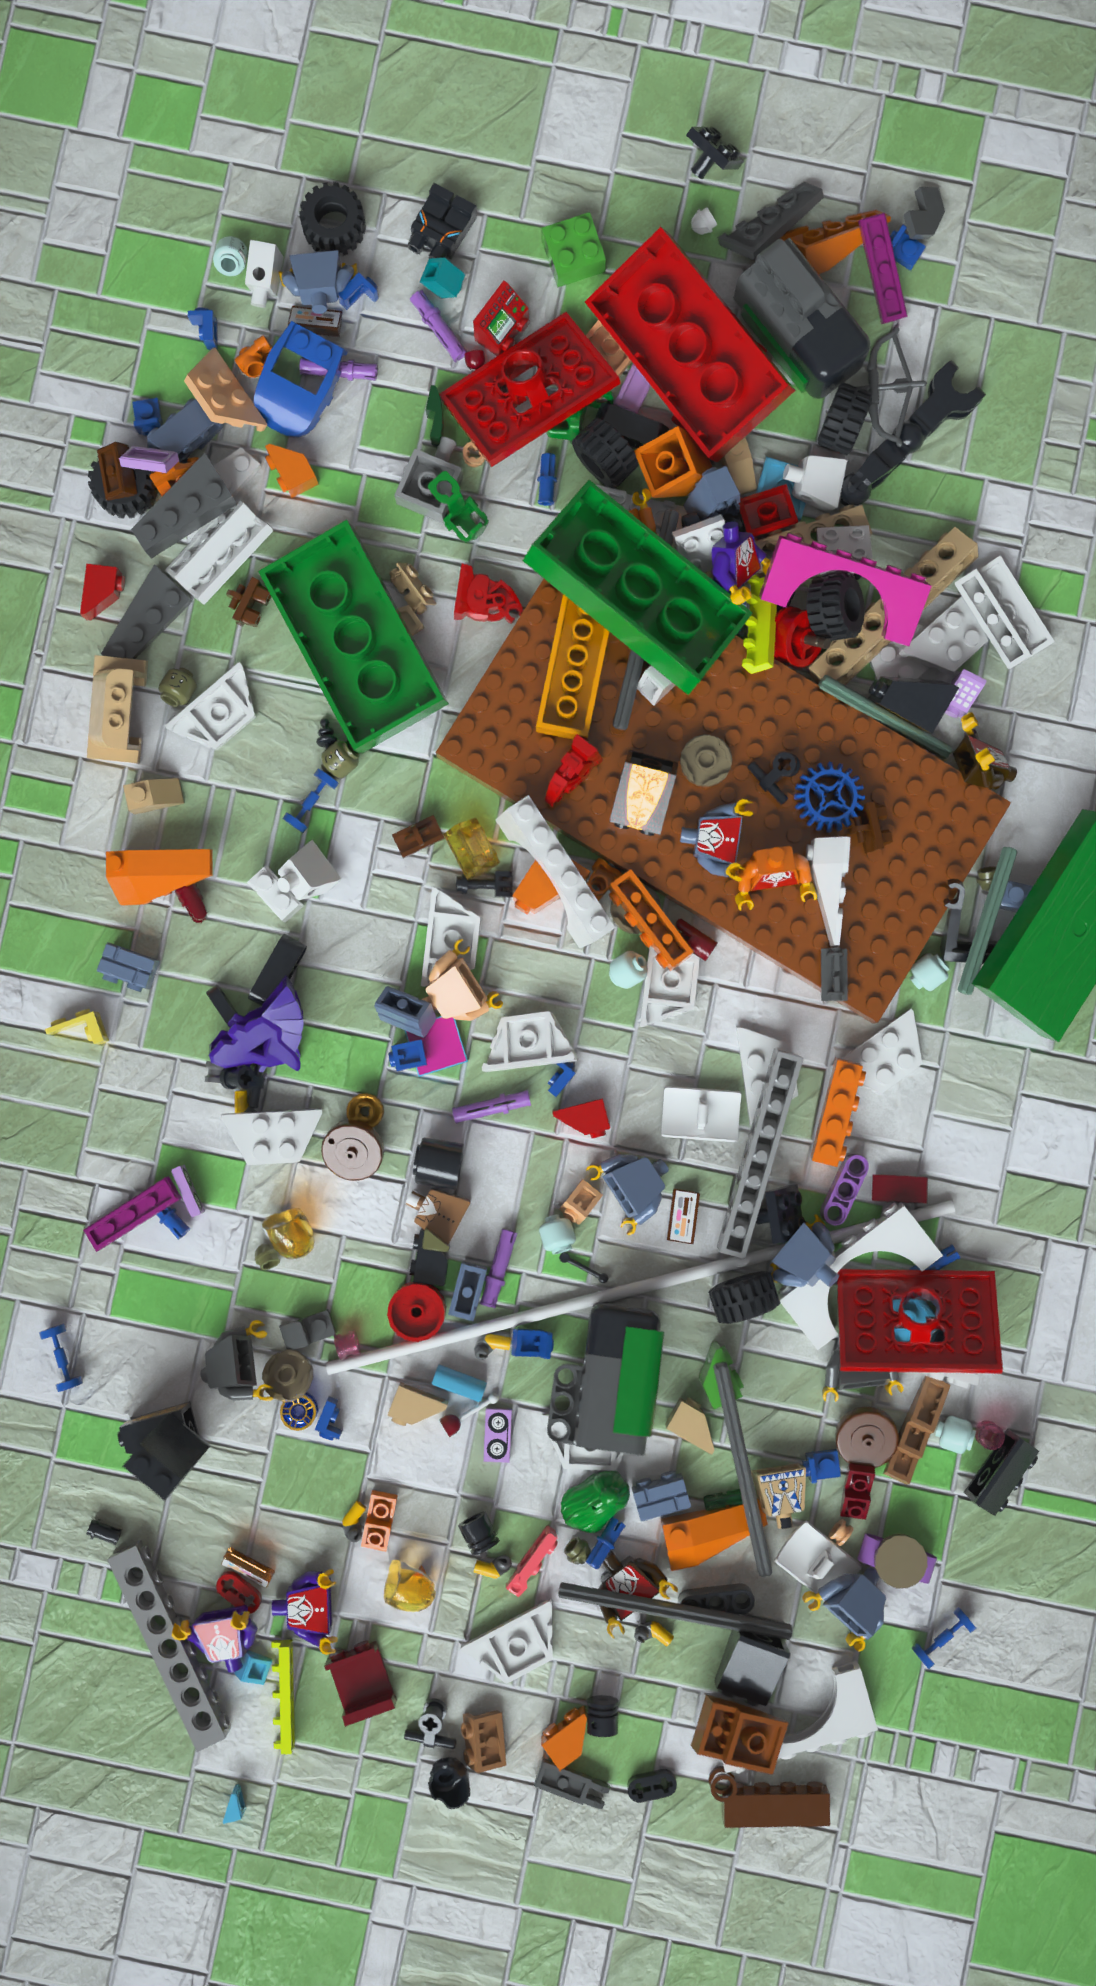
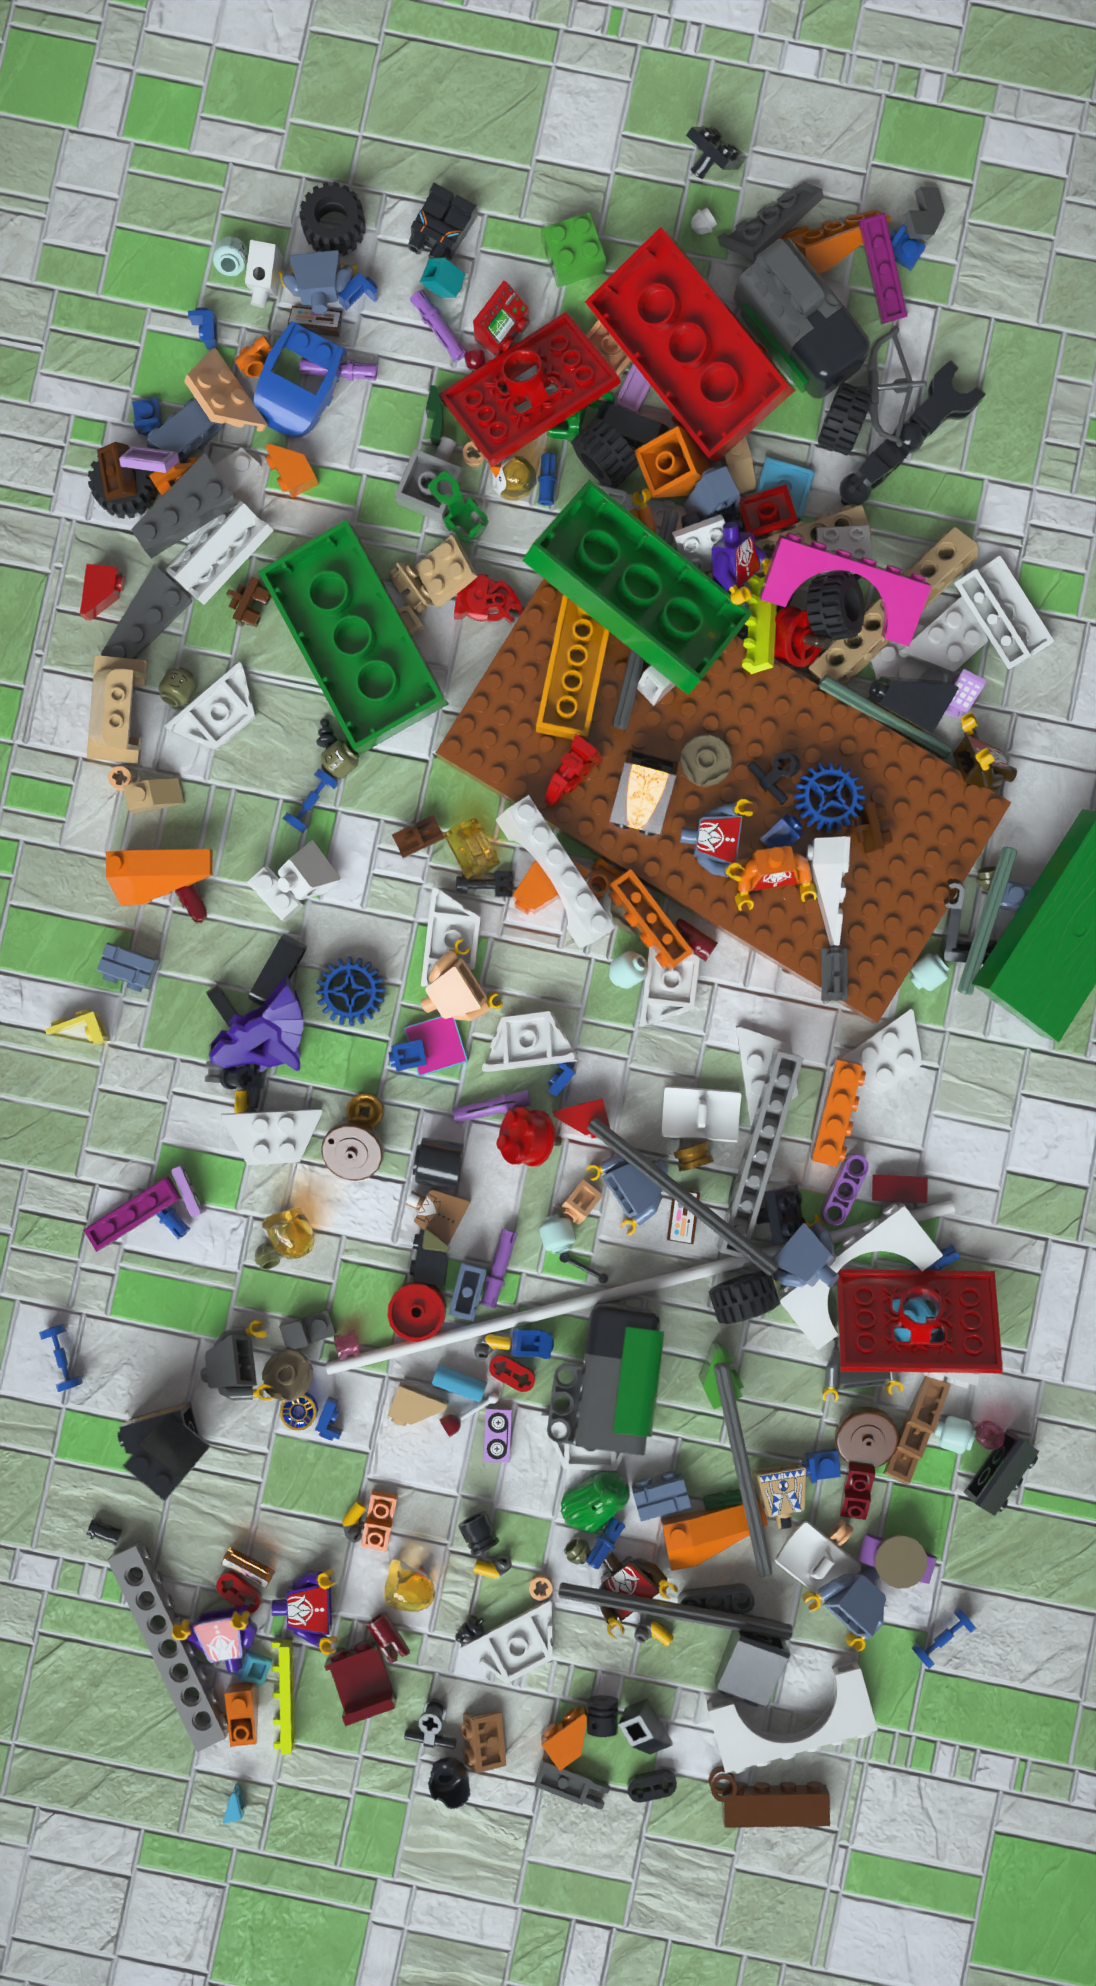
(115, 771): none -> light nougat bush
(242, 1713): none -> orange slope
(350, 979): none -> blue gear
(387, 1637): none -> dark red hinge
(405, 1011): sand blue brick -> none
(446, 571): none -> tan plate
(469, 1629): none -> black hair
(509, 1379): none -> red beam
(513, 478): none -> clear yellow piece
(527, 1137): none -> red wheel
(532, 1560): coral hinge -> none
(548, 1589): none -> light nougat bush
(644, 1728): none -> black slope
(682, 1196): none -> dark grey axle
(690, 1424): tan slope -> none
(693, 1156): none -> pearl gold wheel
(739, 1735): dark orange slope -> none
(783, 833): none -> blue bracket
(817, 481): white torso -> none

